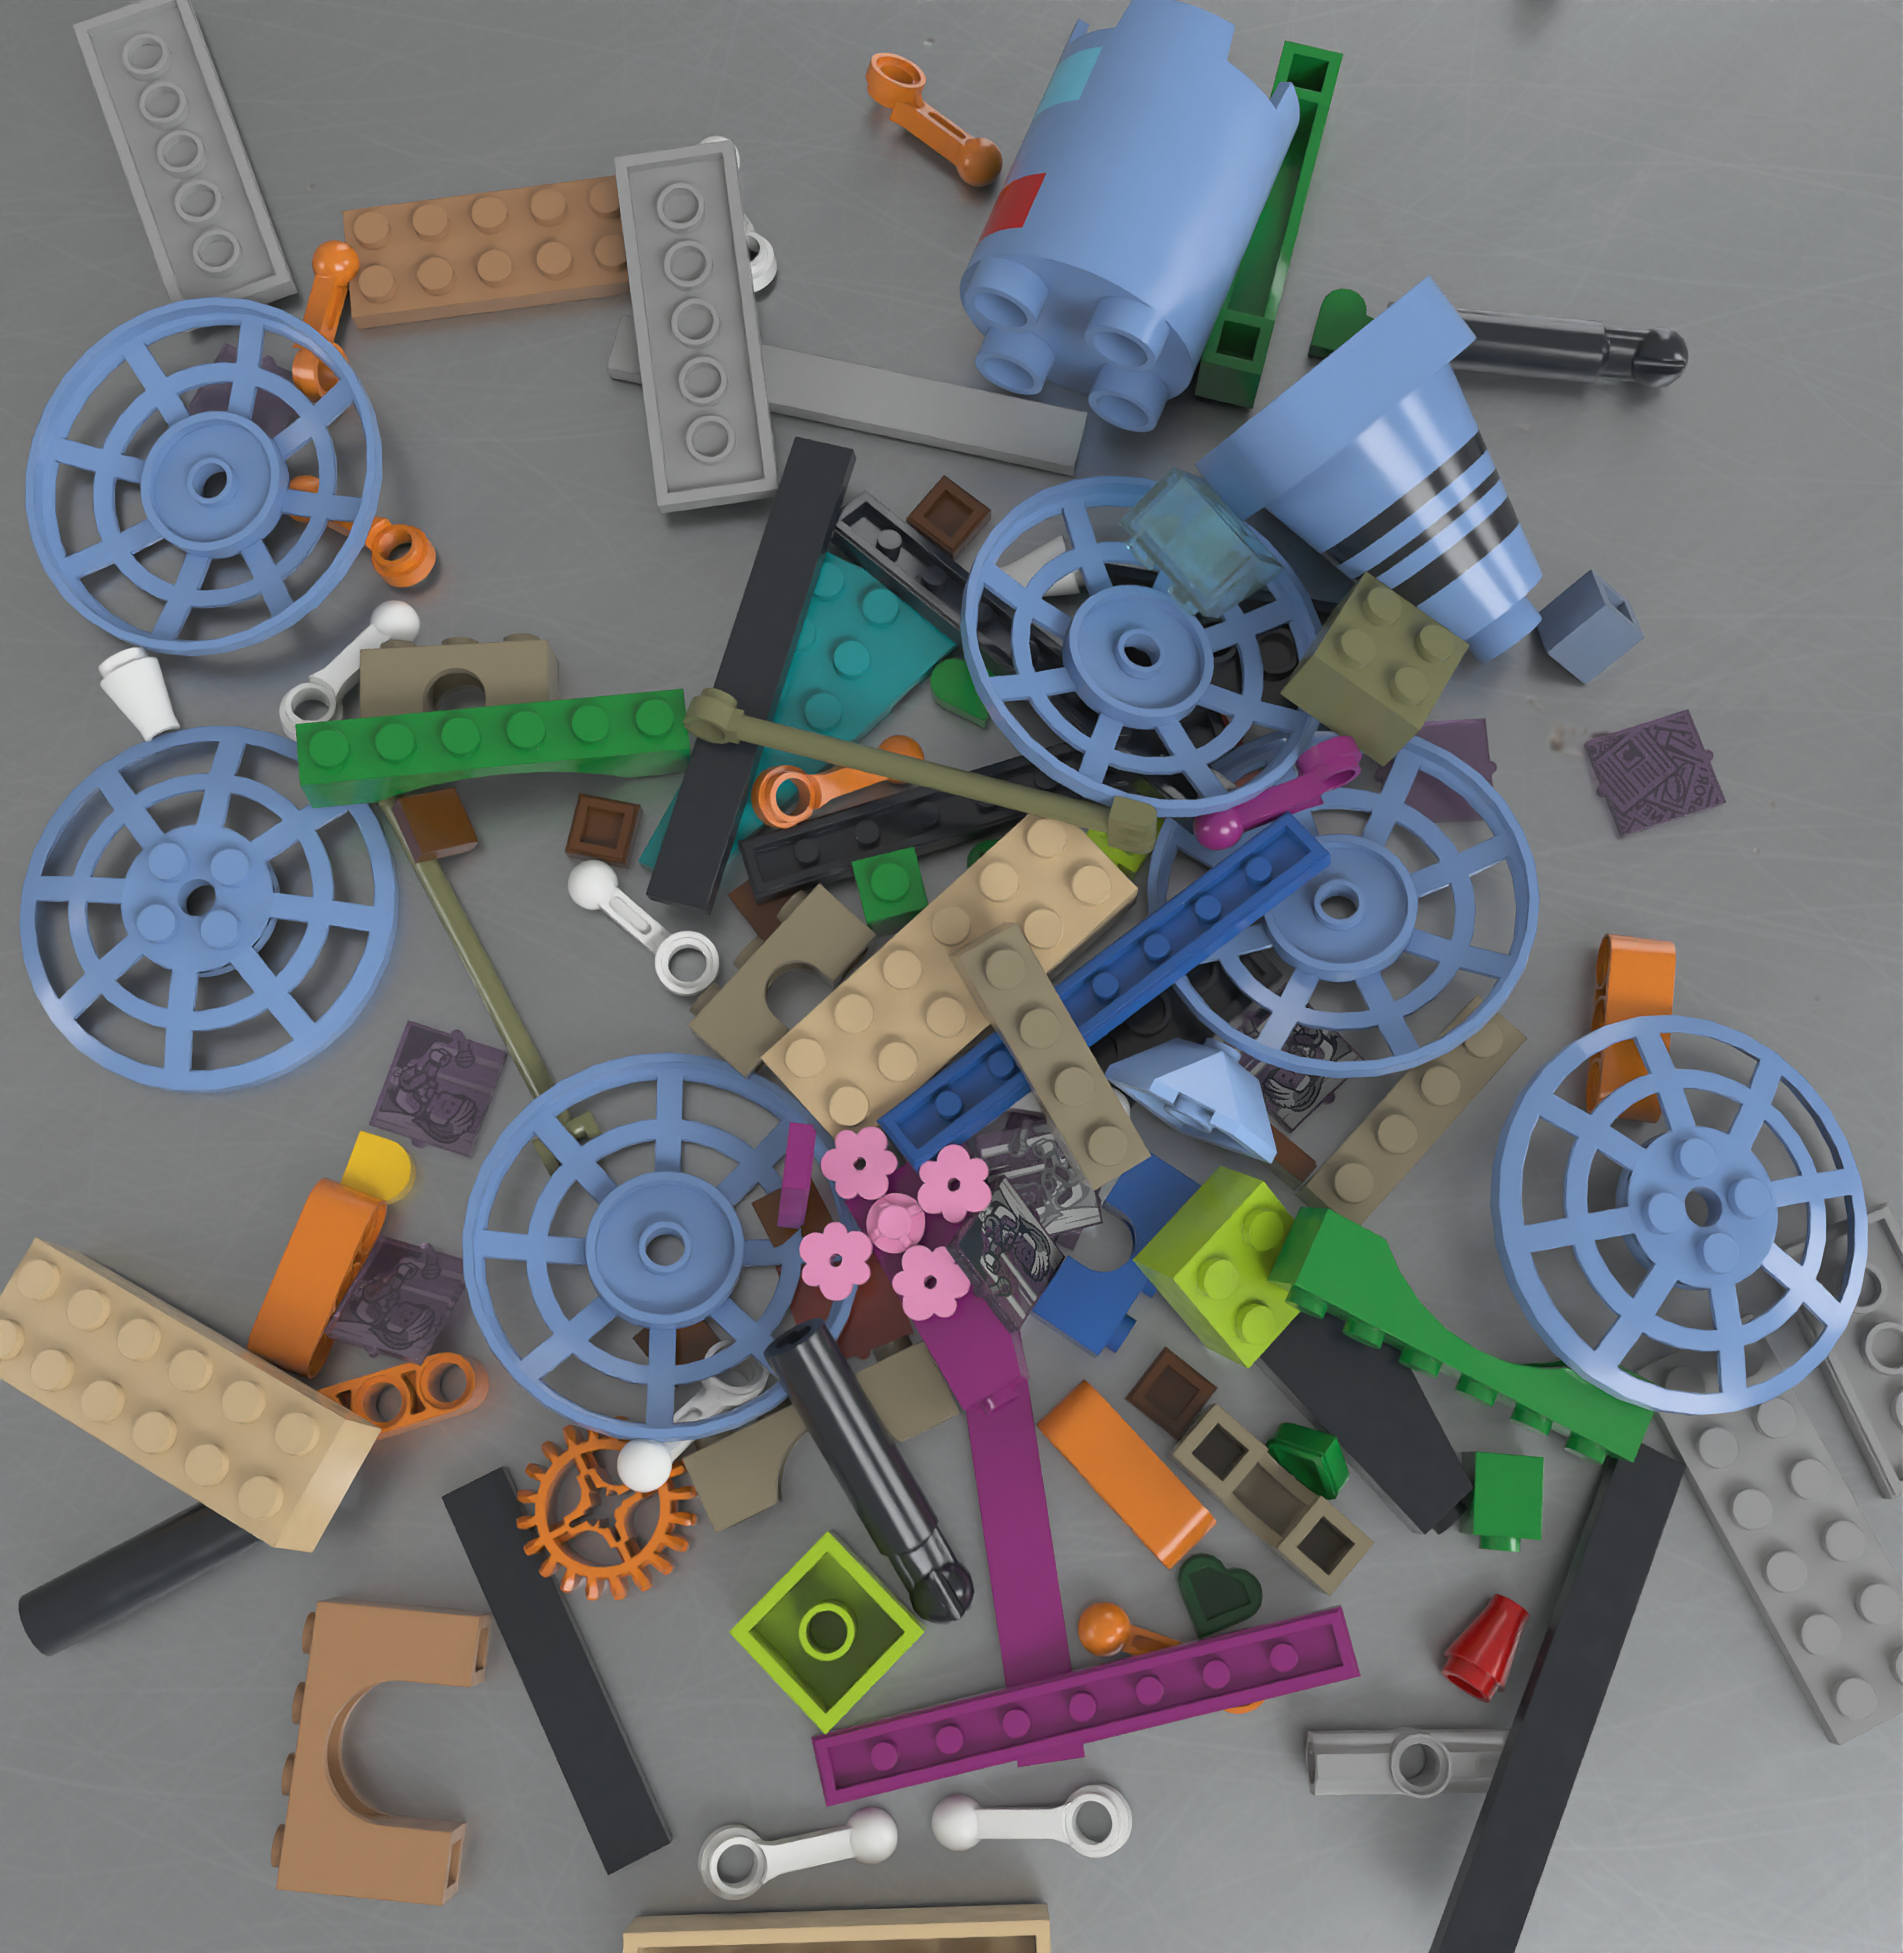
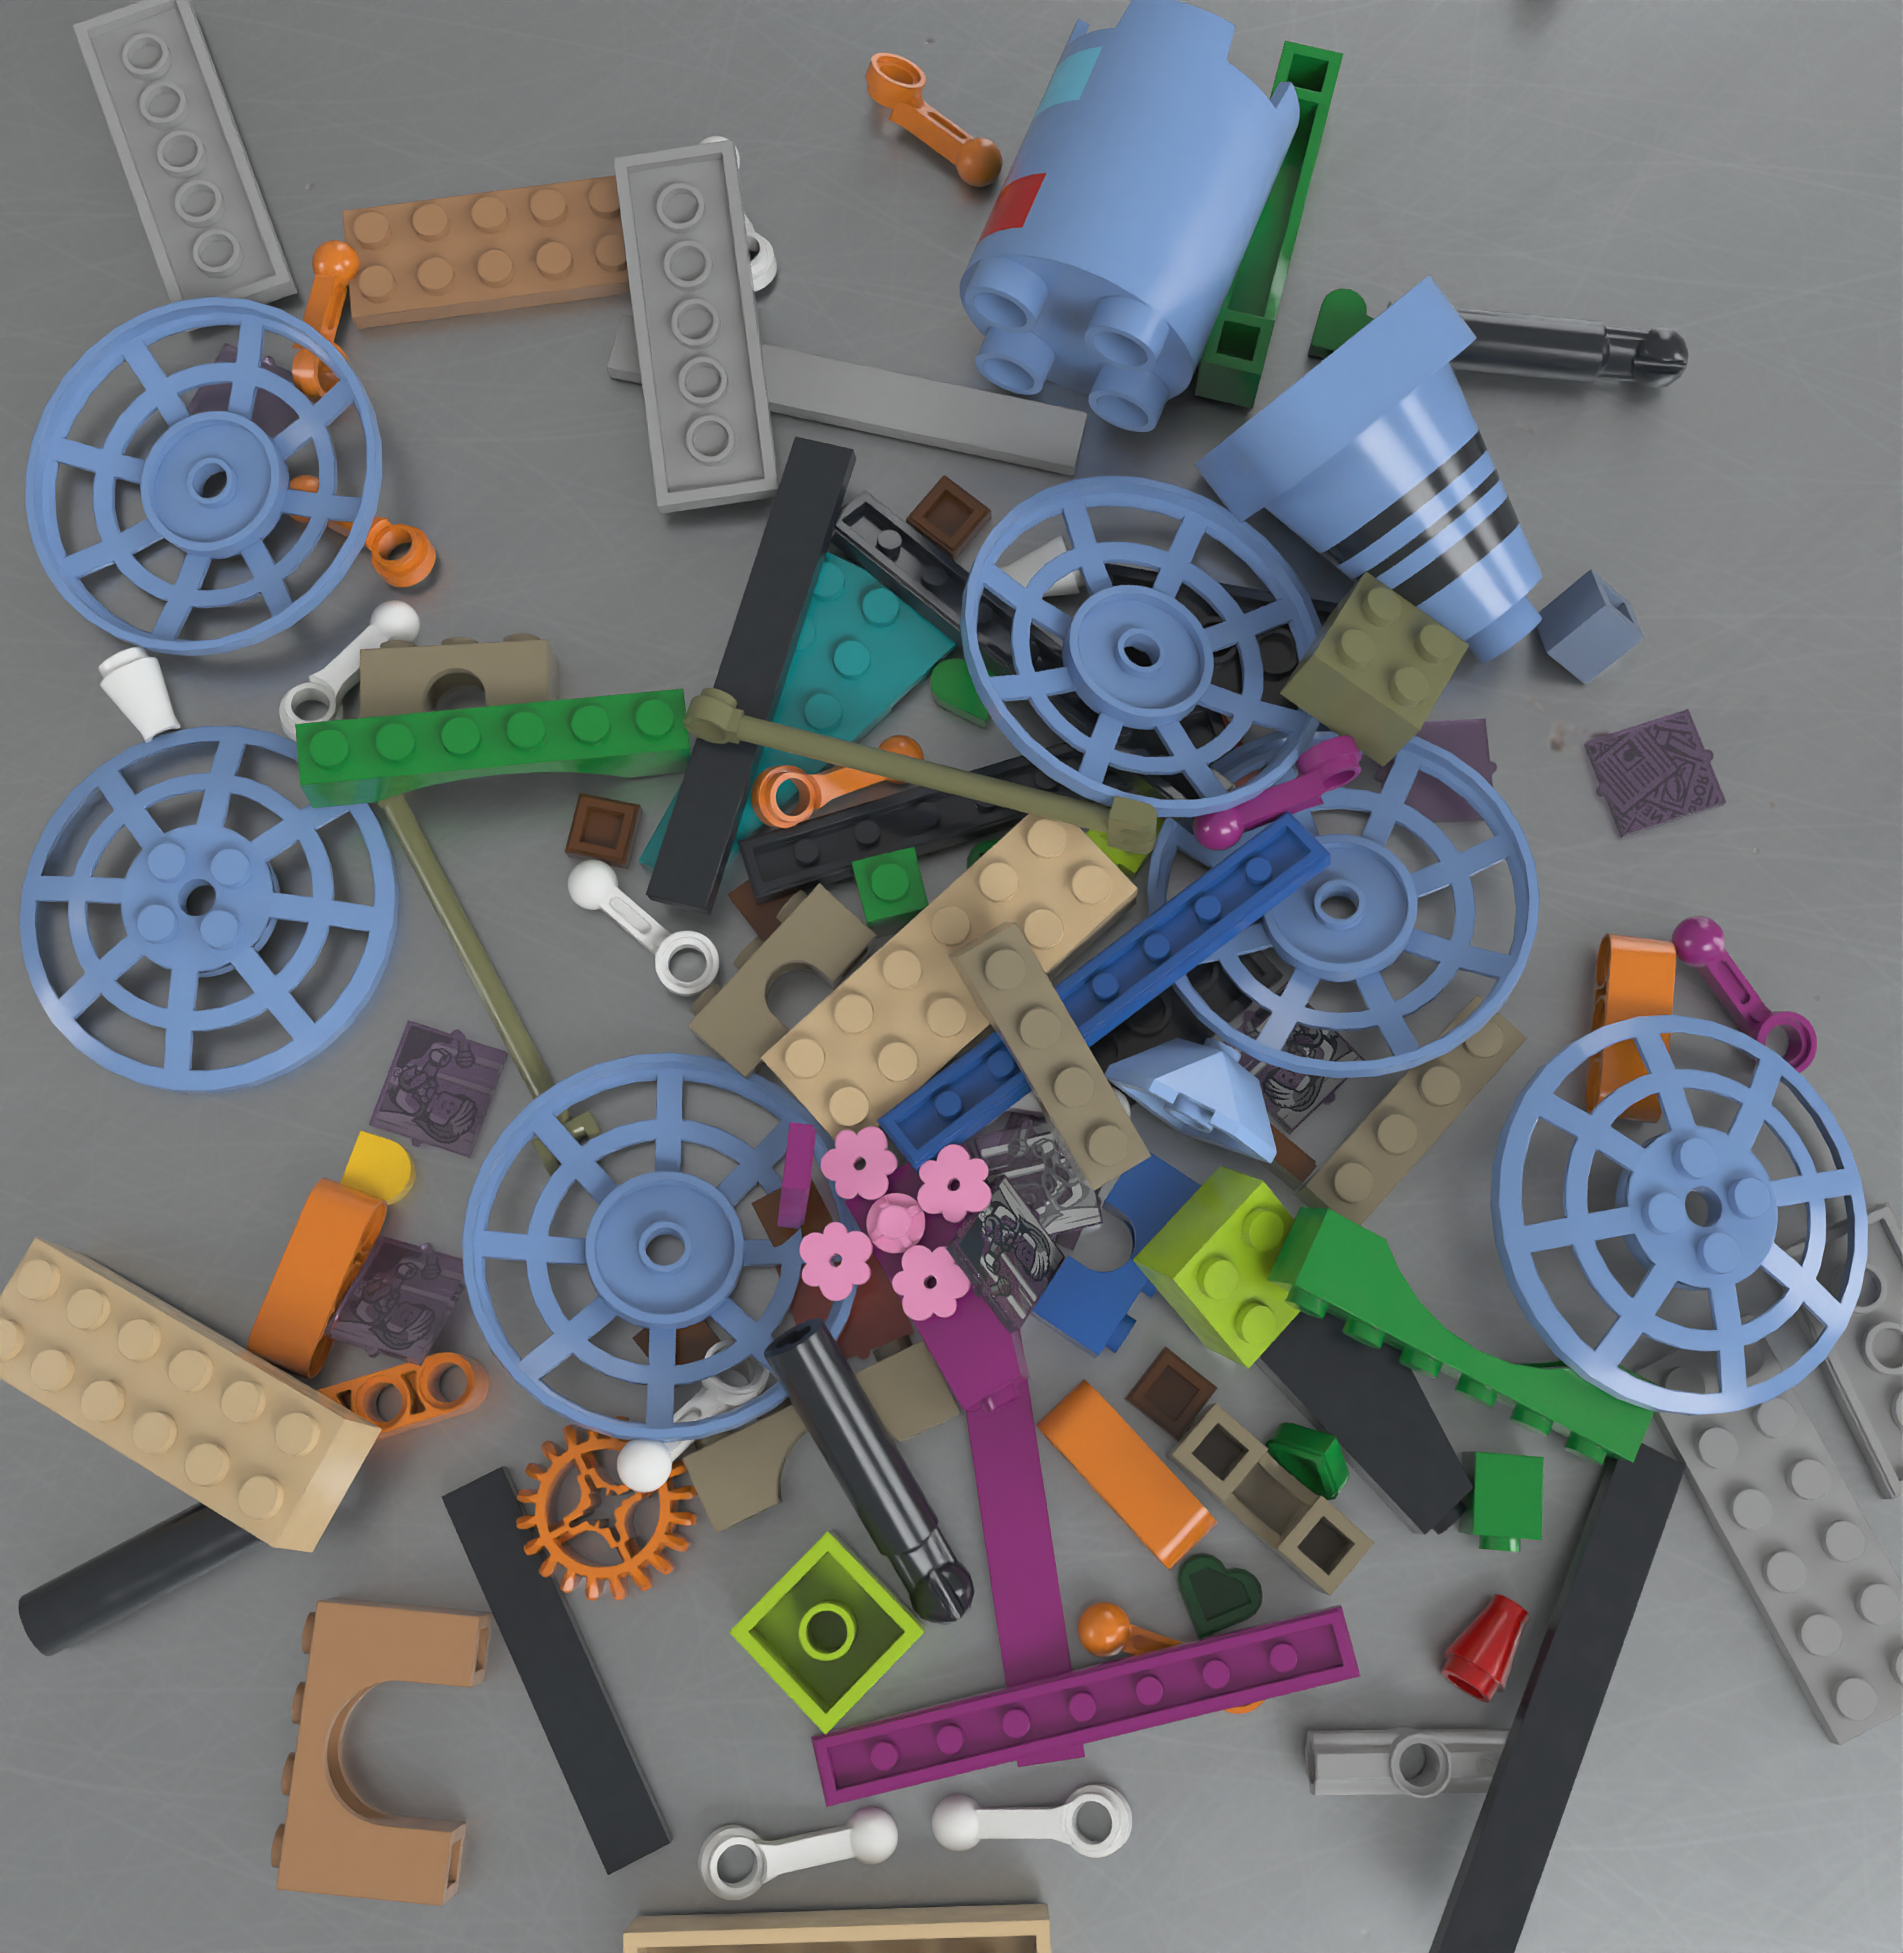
(434, 825): reddish brown tile -> none
(1198, 545): clear light blue slope -> none
(1701, 945): none -> magenta piece

